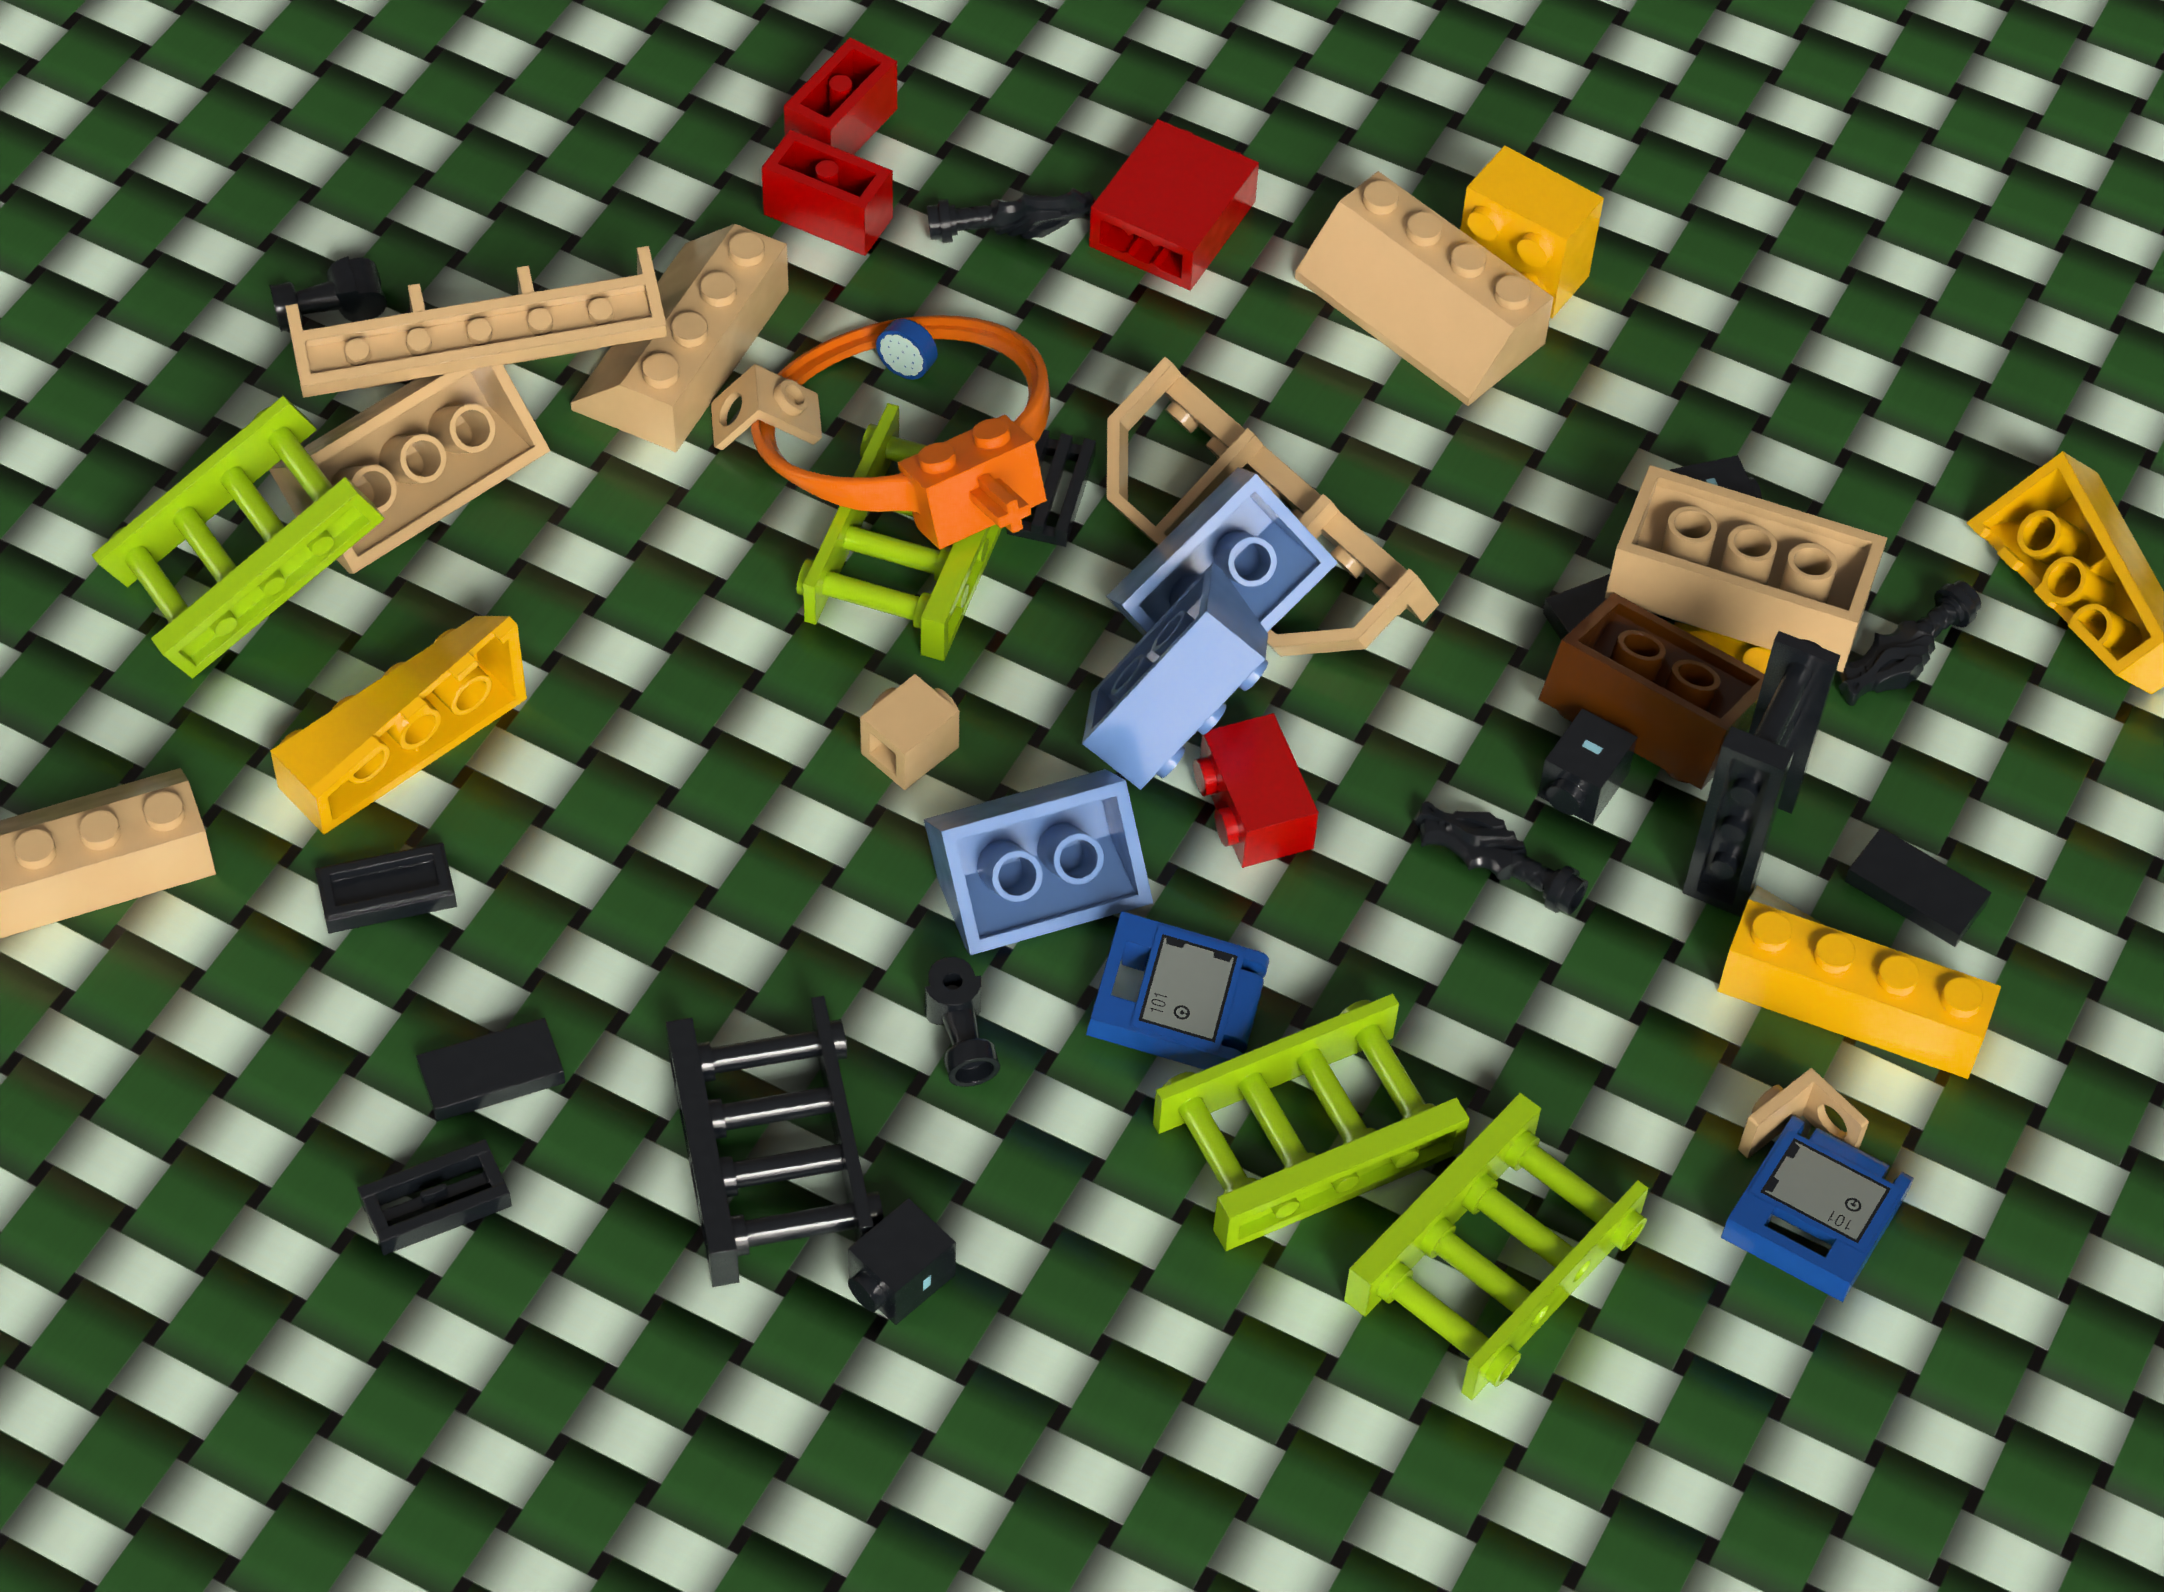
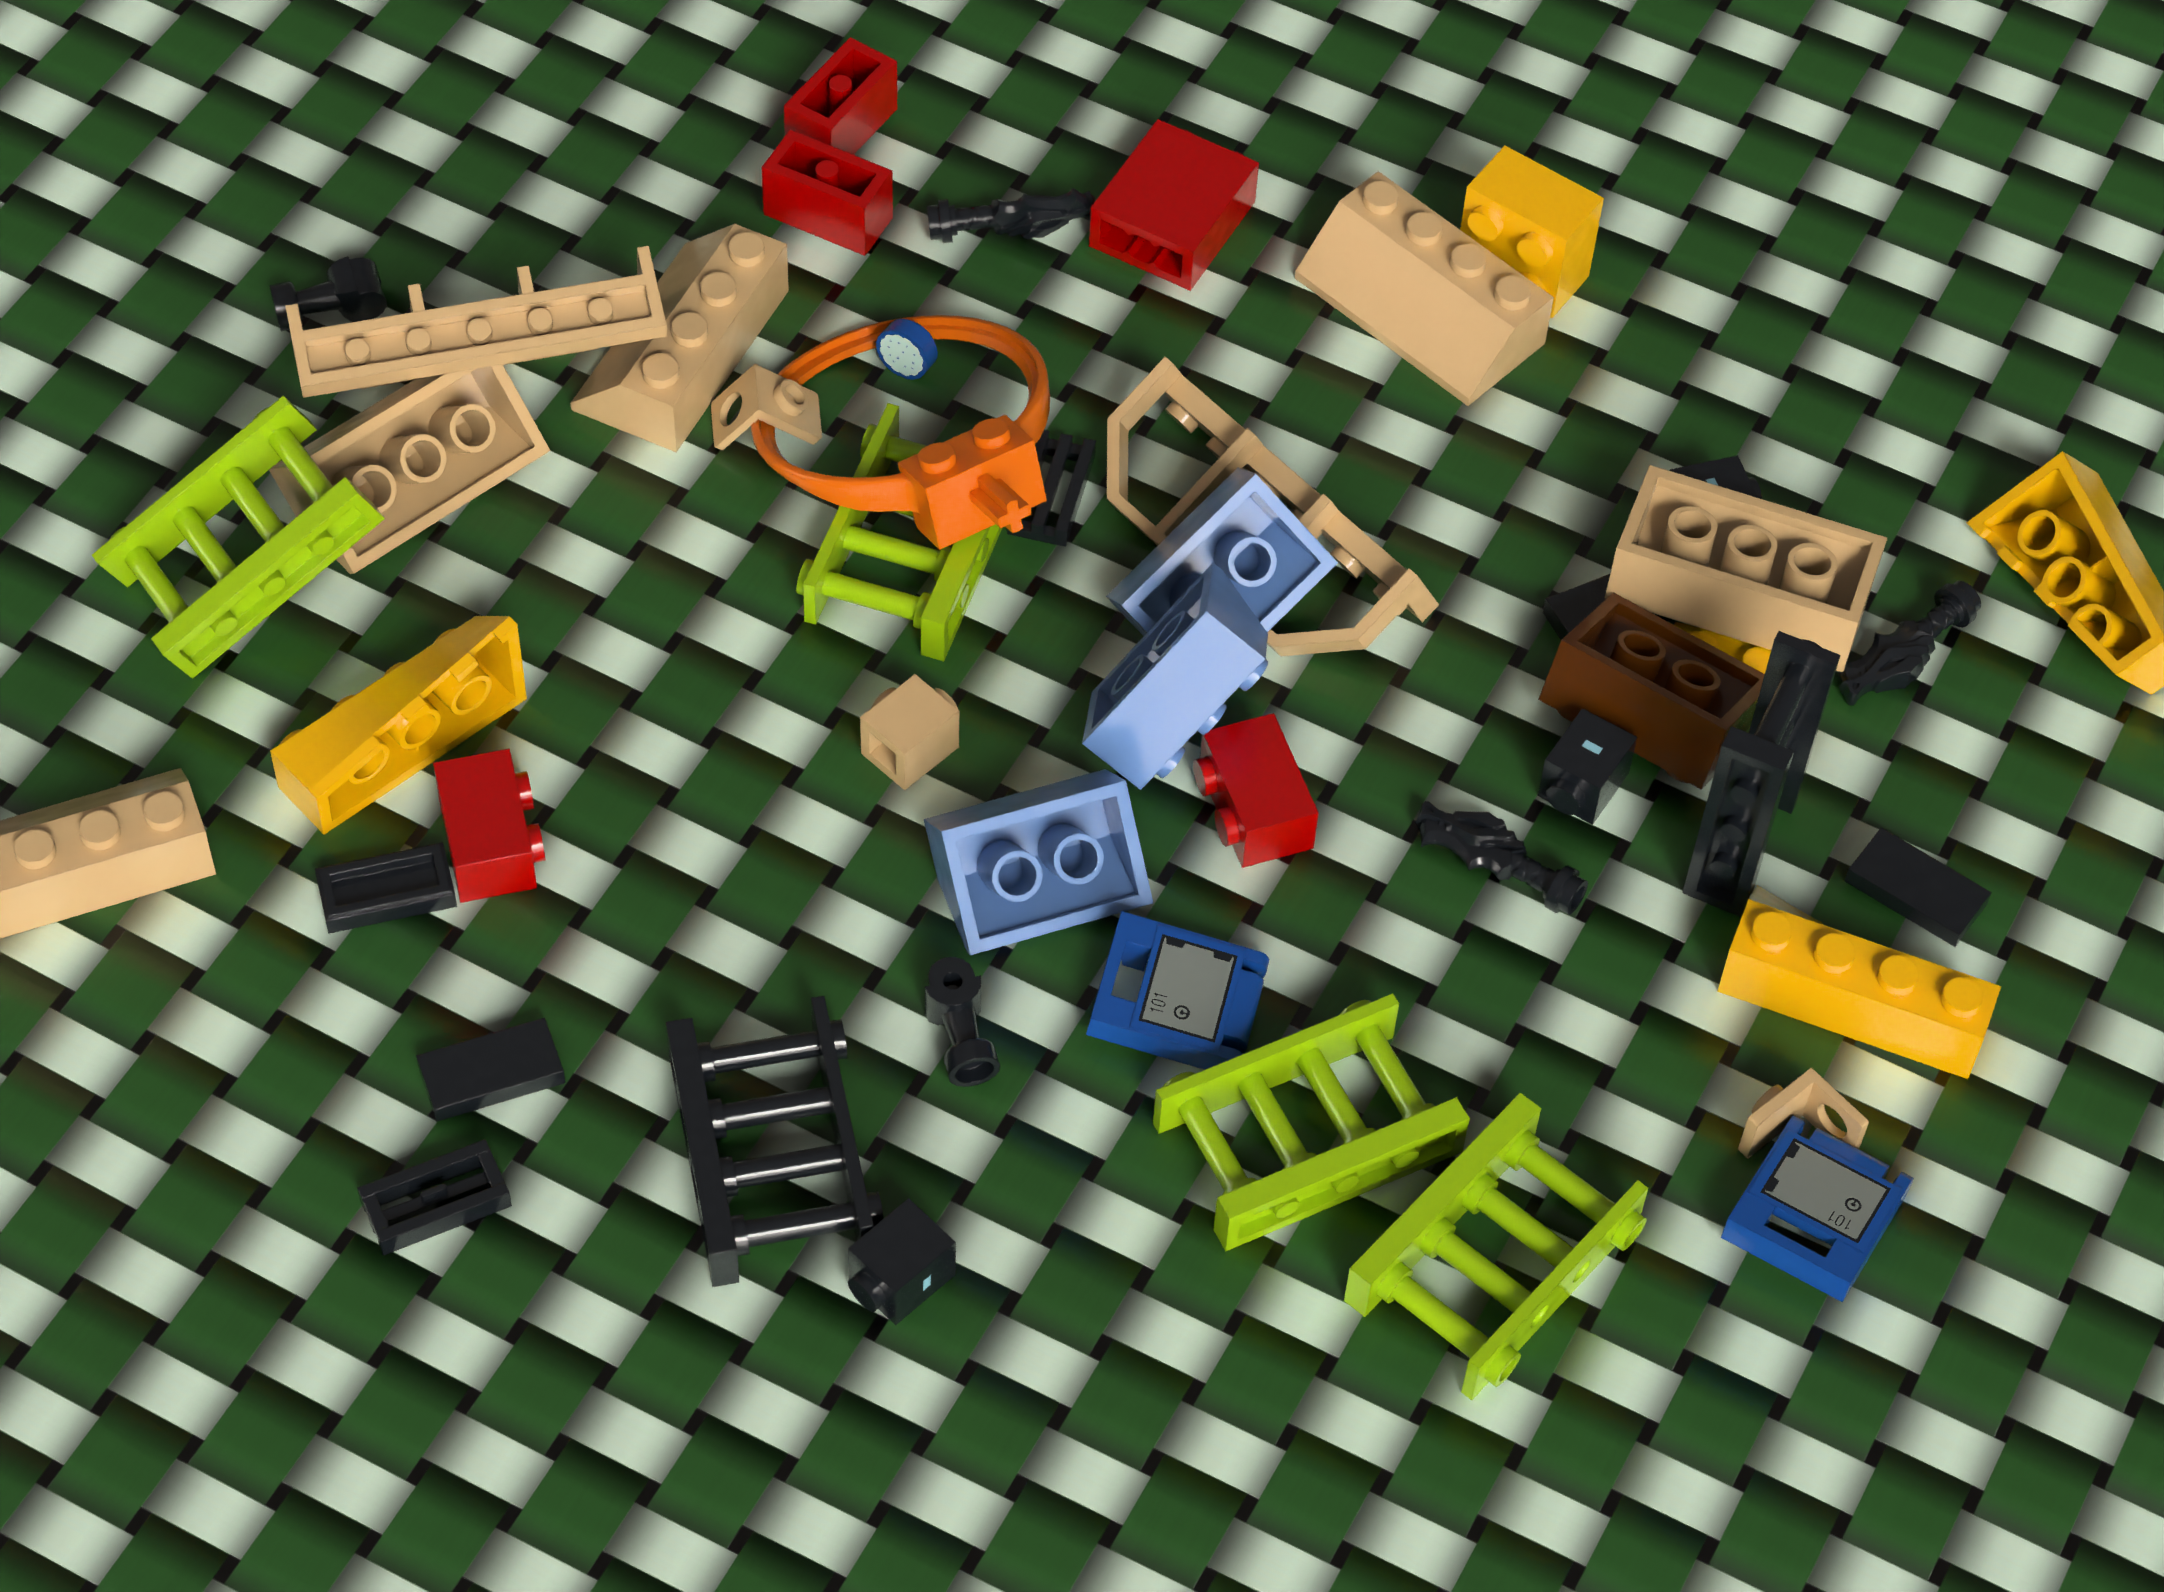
(487, 826): none -> red brick

